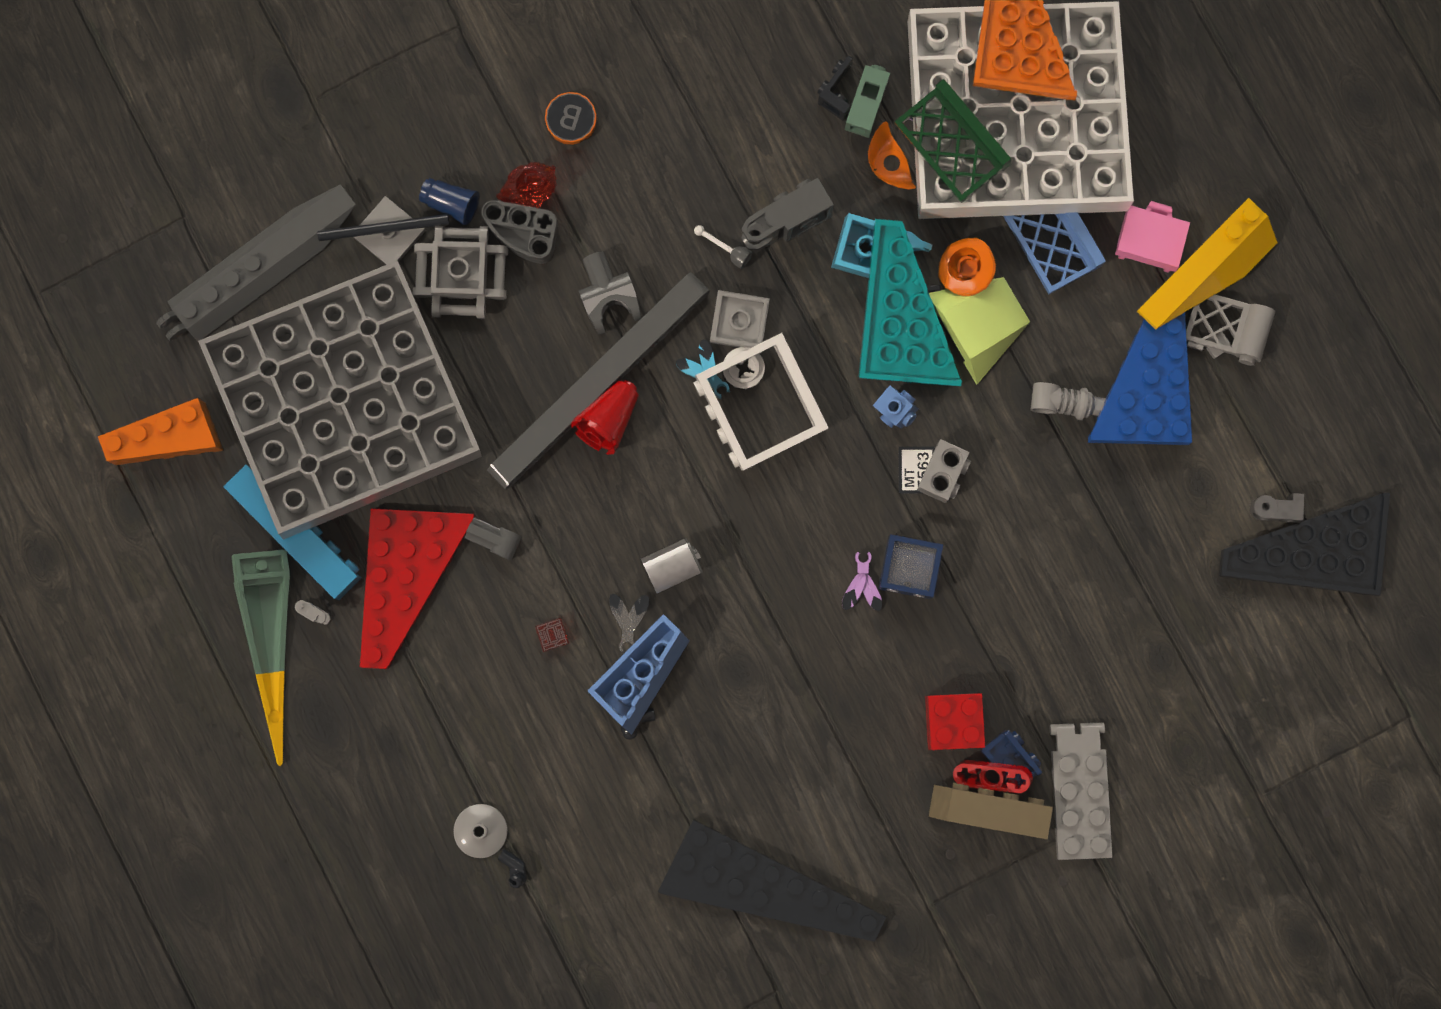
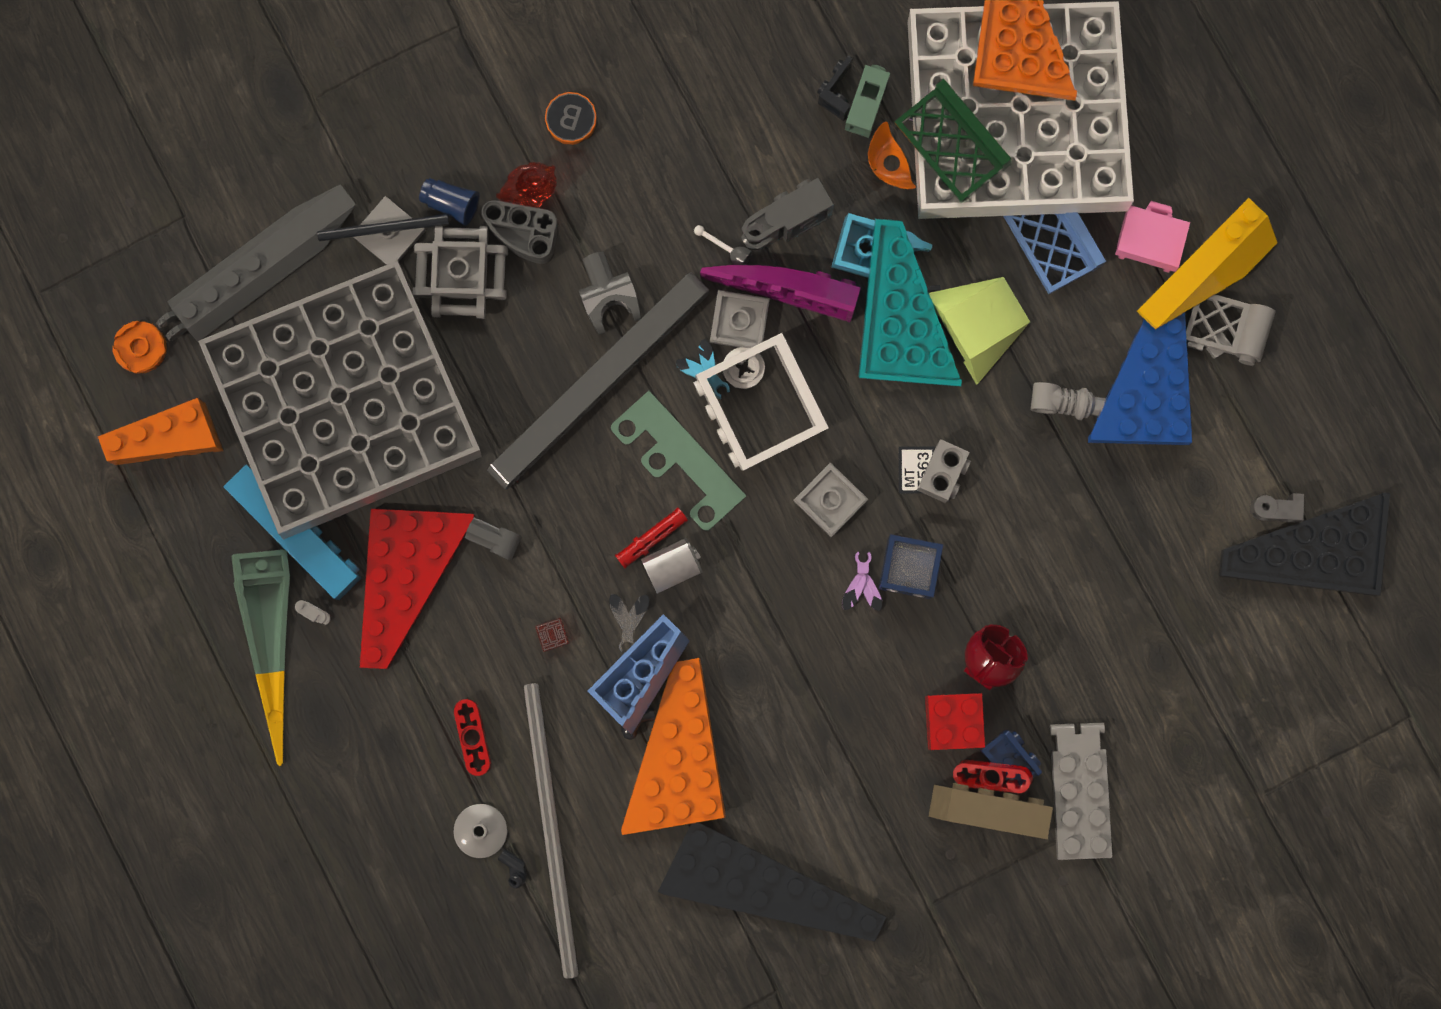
(139, 347): none -> orange tile
(462, 732): none -> red beam
(551, 831): none -> light grey axle
(607, 417): red cone -> none
(651, 538): none -> red pin
(680, 766): none -> orange wing
(682, 449): none -> sand green piece
(790, 286): none -> magenta wedge
(830, 500): none -> light grey plate
(889, 403): medium blue brick -> none
(967, 267): orange hat -> none
(994, 656): none -> dark red piece

